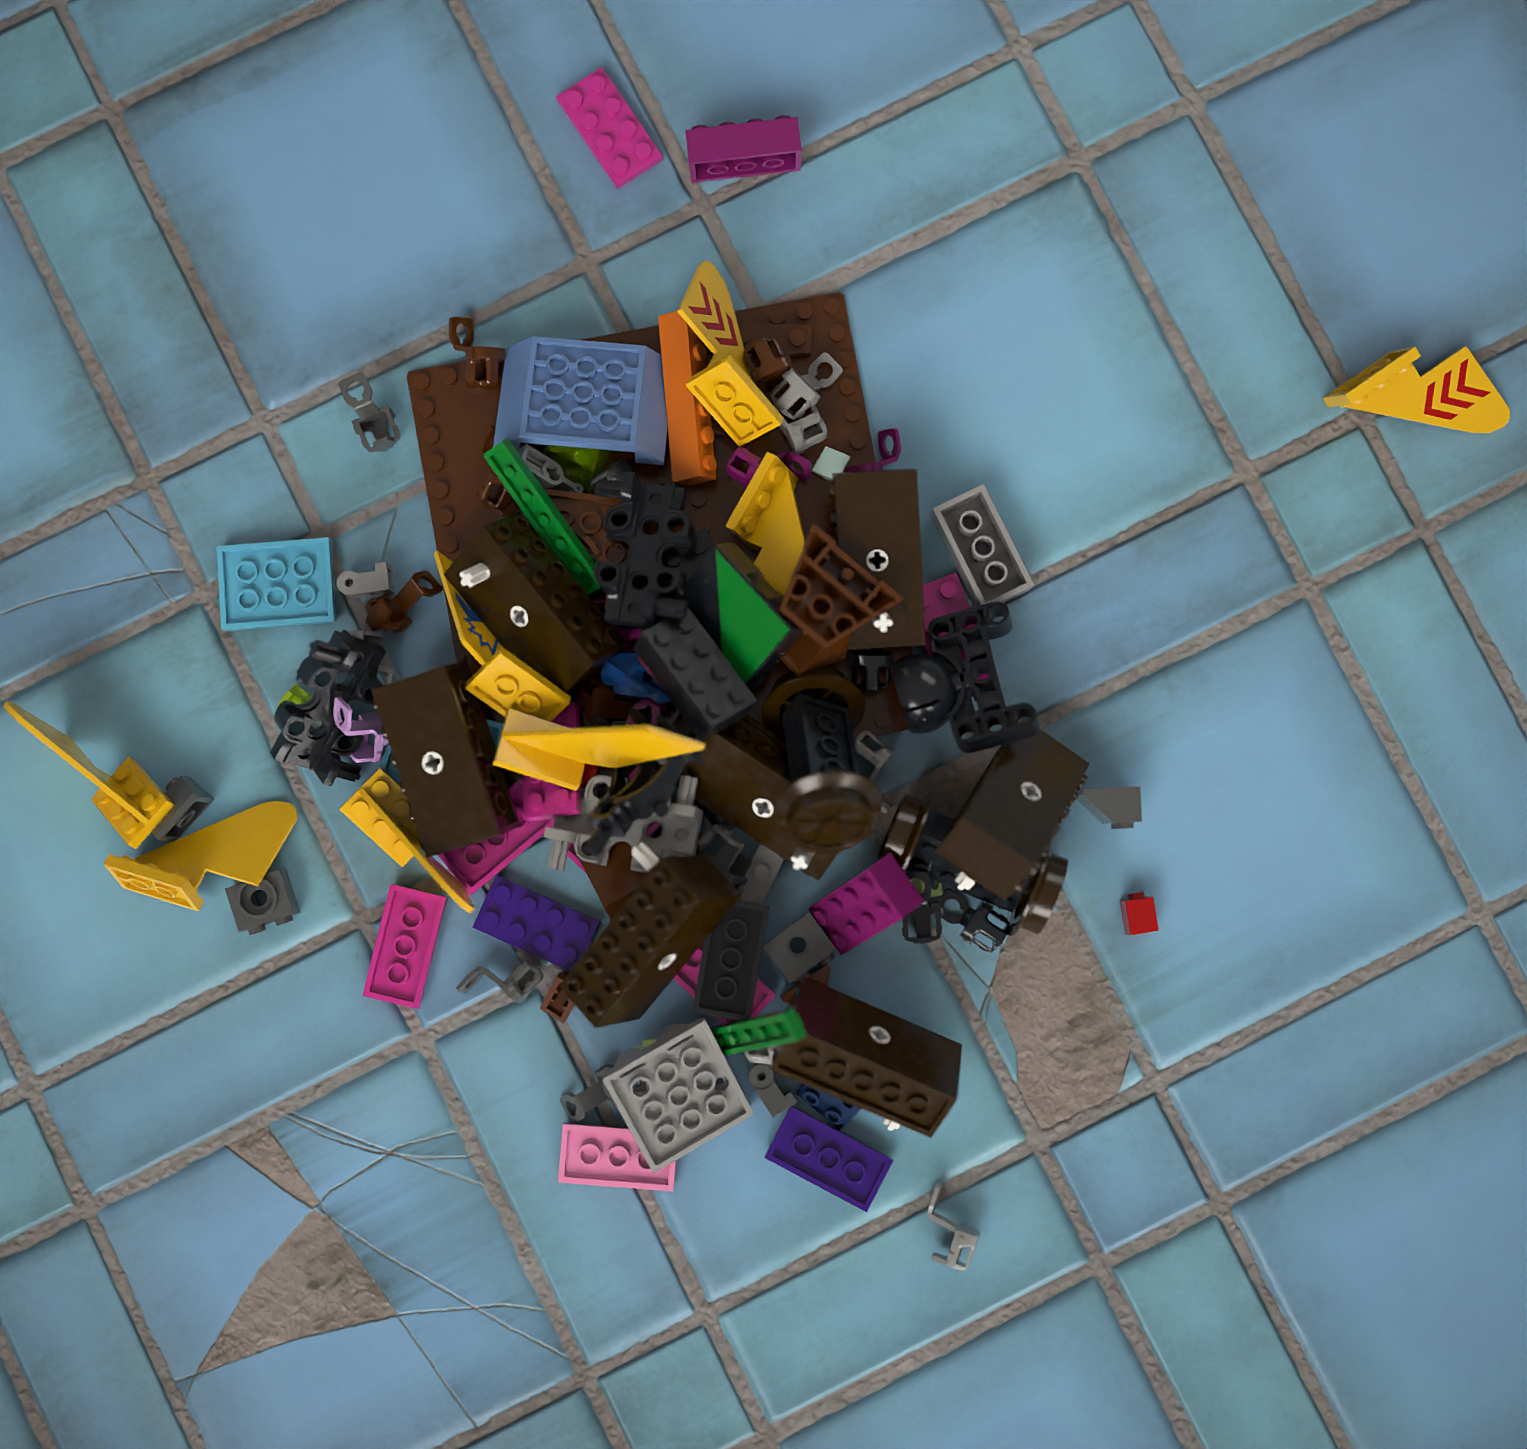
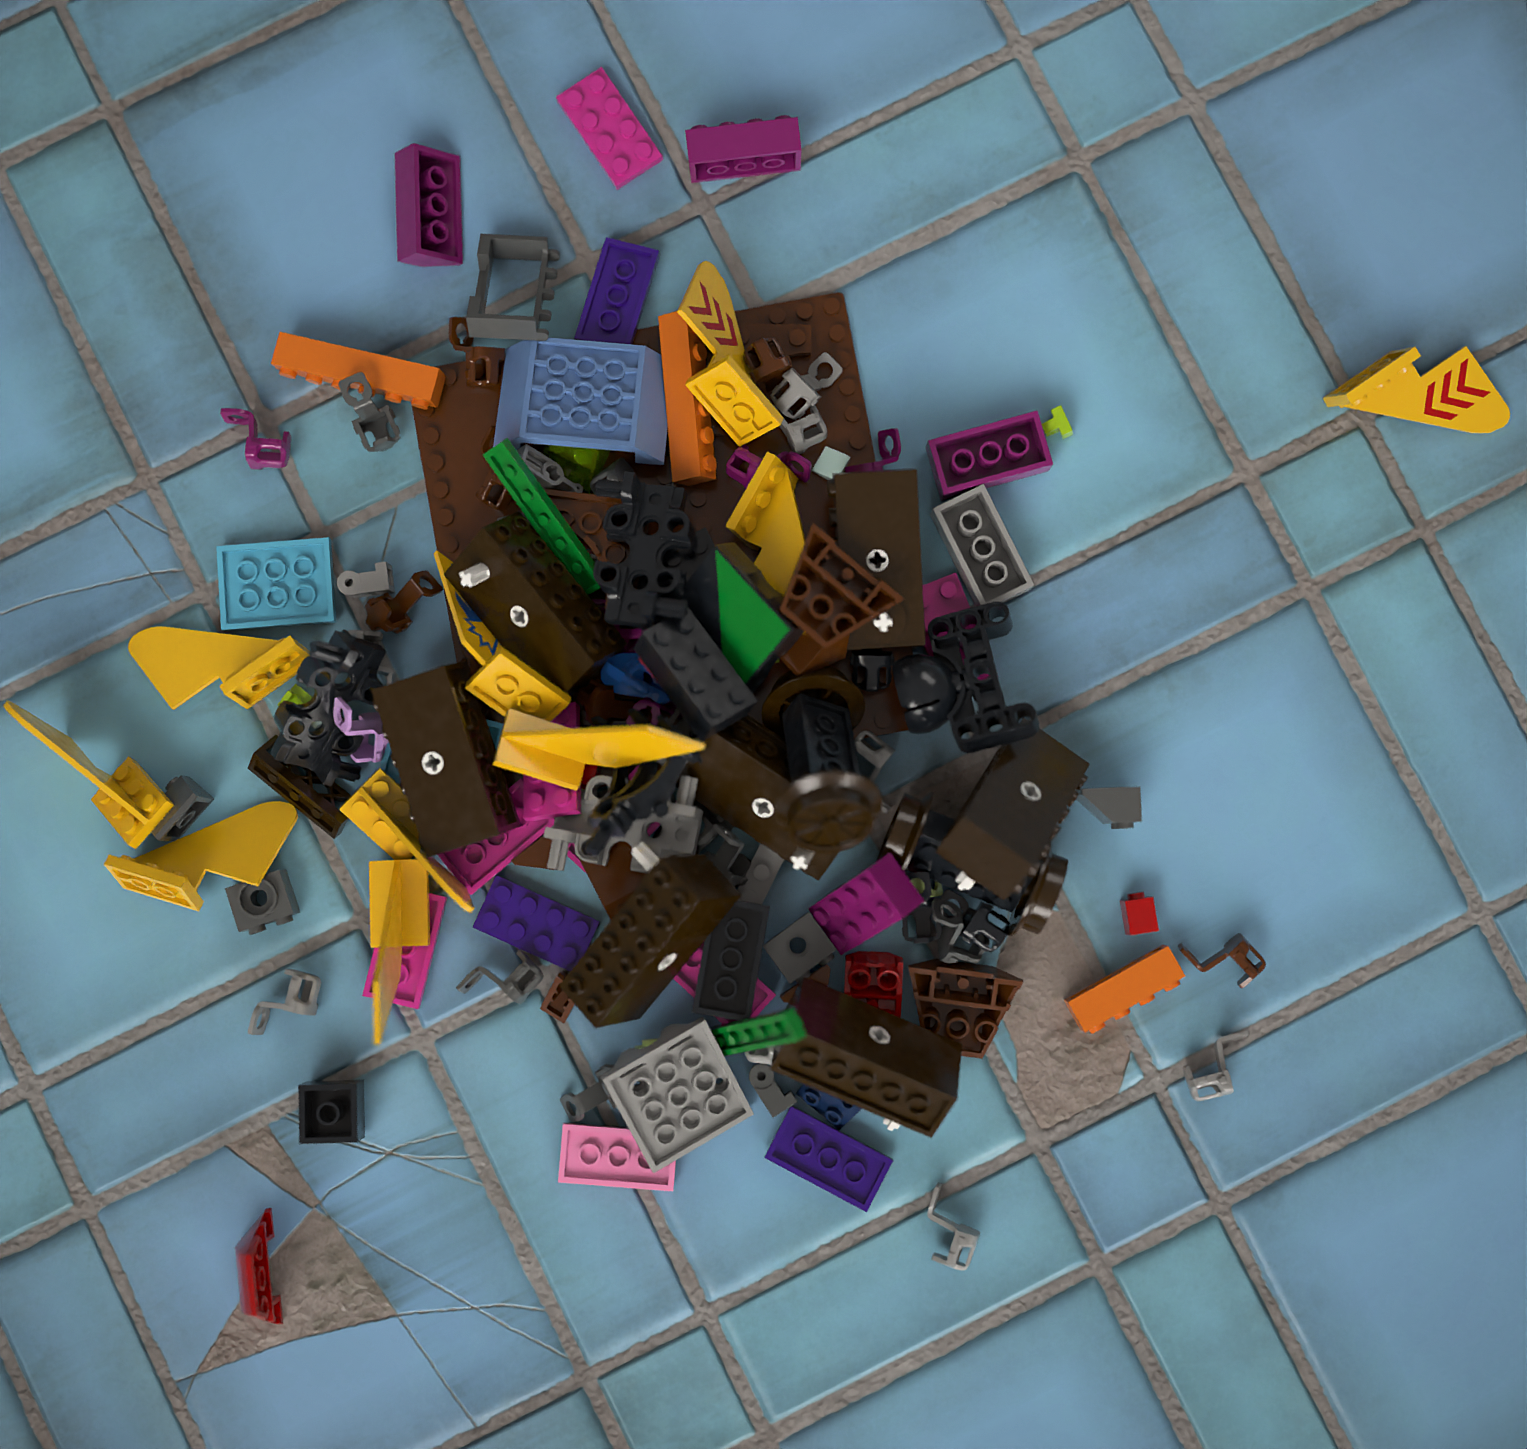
(189, 660): none -> yellow piece
(254, 1272): none -> red wedge
(255, 458): none -> magenta piece
(299, 790): none -> dark brown fence
(305, 1006): none -> light grey piece
(331, 1111): none -> black brick
(332, 363): none -> orange brick
(396, 920): none -> yellow piece
(428, 207): none -> magenta slope
(511, 326): none -> dark grey hinge
(535, 855): none -> reddish brown slope
(617, 293): none -> dark purple plate
(875, 979): none -> red slope
(950, 932): none -> dark grey piece
(962, 1001): none -> reddish brown wedge
(989, 455): none -> magenta brick
(1057, 424): none -> lime tile
(1124, 988): none -> orange brick
(1219, 1081): none -> light grey piece
(1237, 949): none -> reddish brown piece

